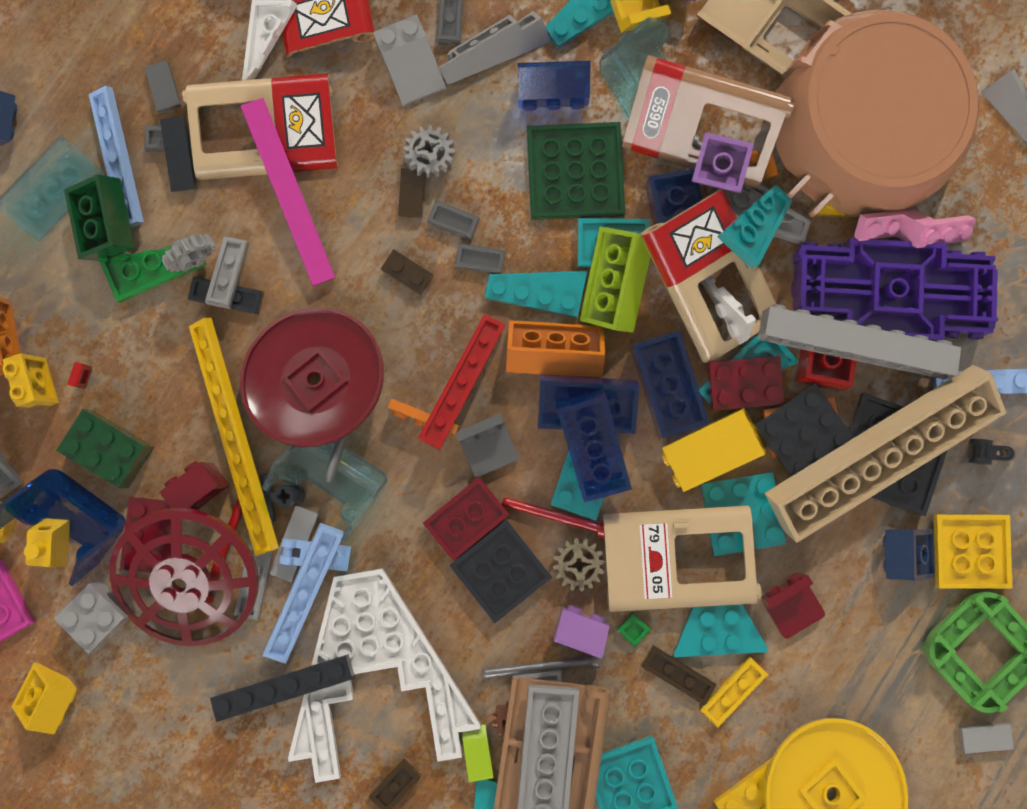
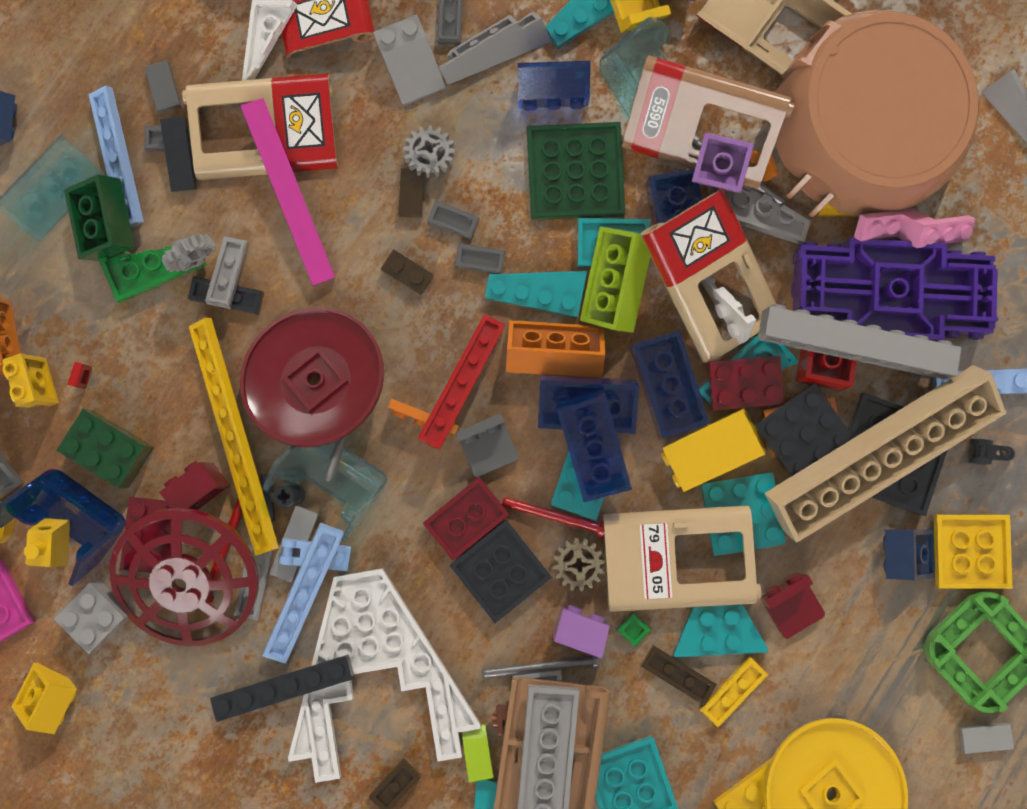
(756, 227): teal wing -> none

